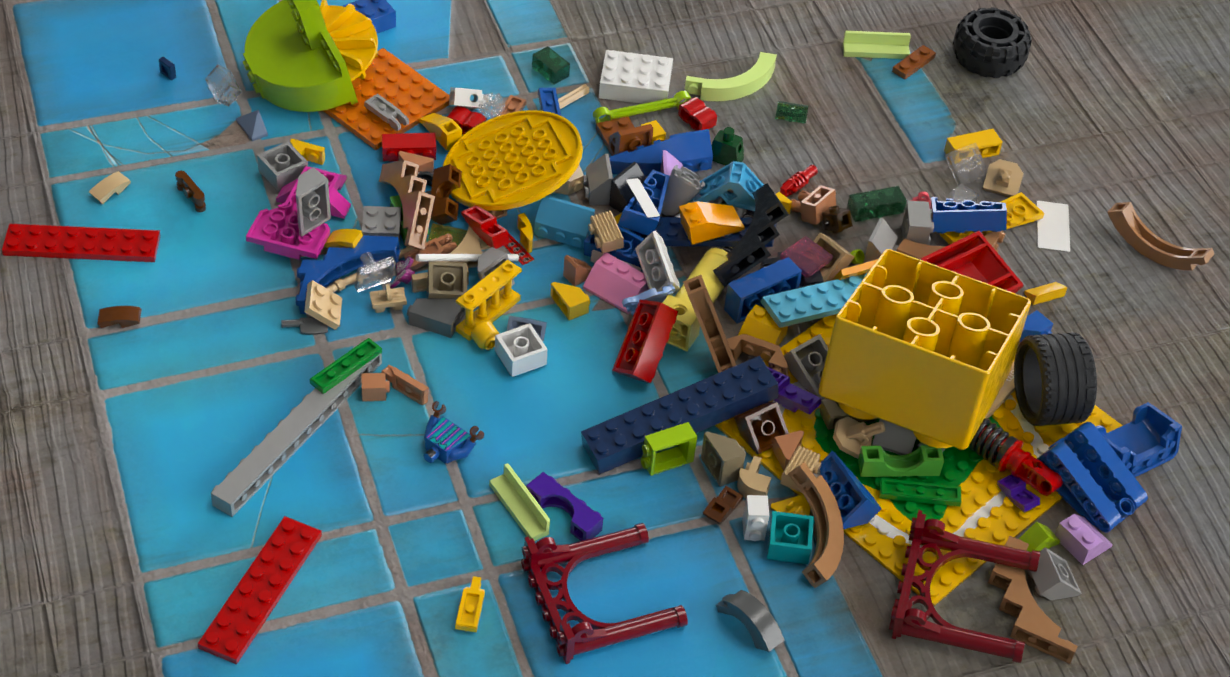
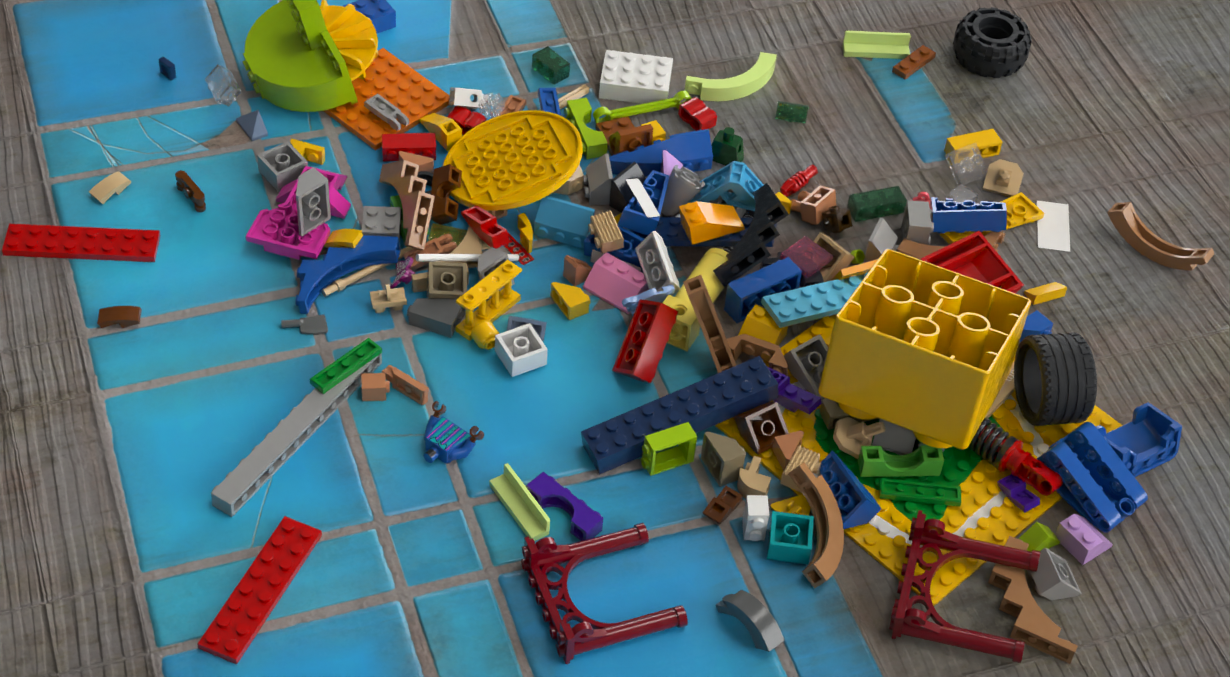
(323, 304): tan plate -> none
(374, 272): clear tile -> none
(470, 606): yellow hinge -> none
(579, 114): none -> lime arch

